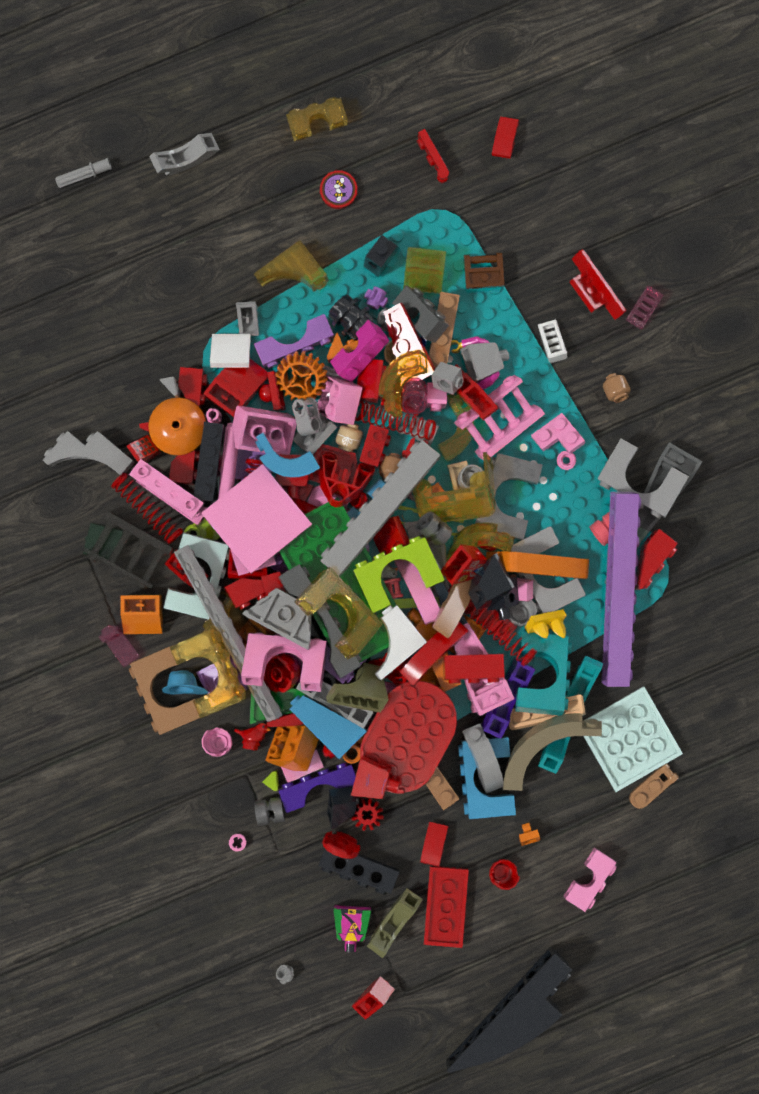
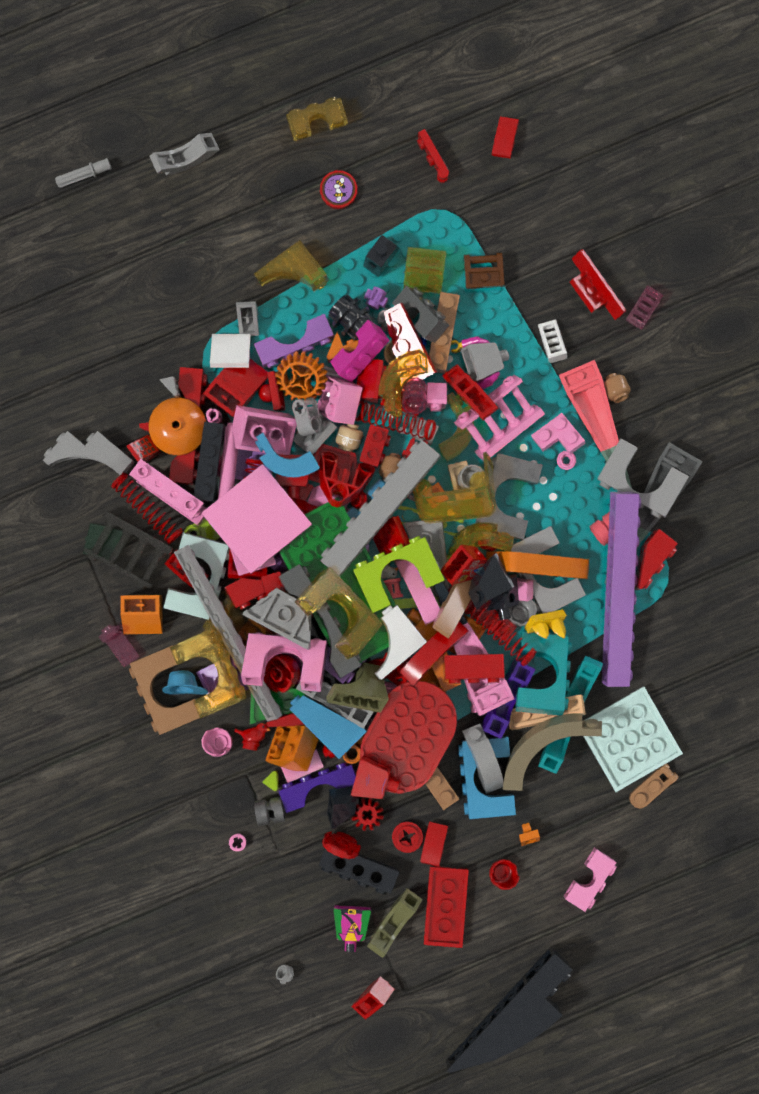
(416, 839): none -> red gear
(433, 529): flat silver wheel -> none
(447, 378): light grey brick -> none
(588, 396): none -> coral plate

